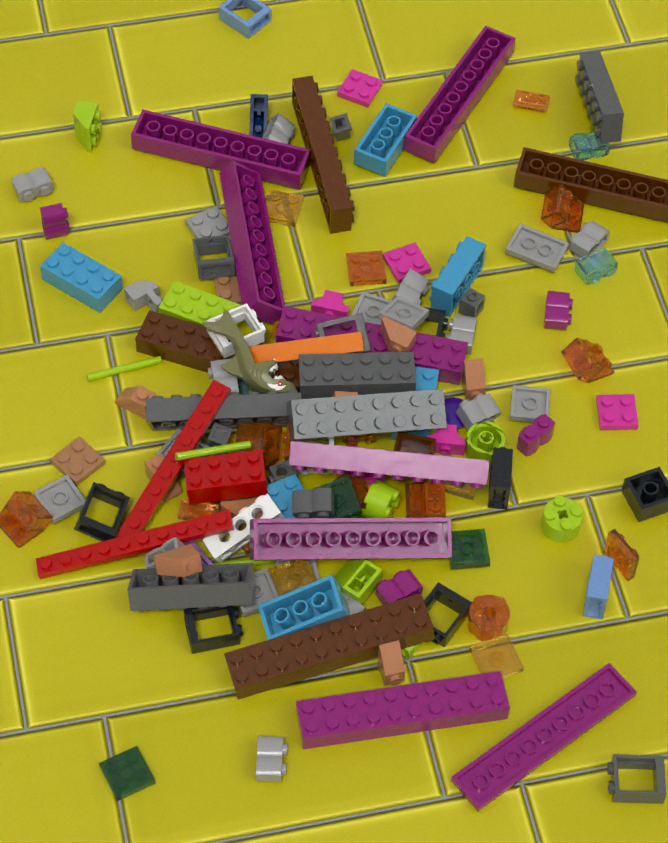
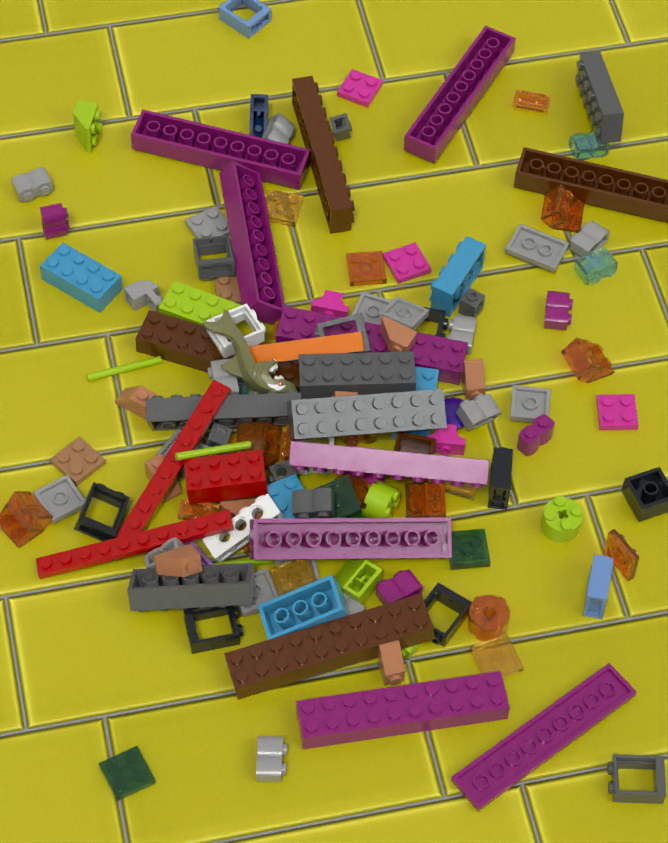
(384, 140): dark azure brick -> none
(412, 287): light grey brick -> none
(482, 440): lime brick -> none

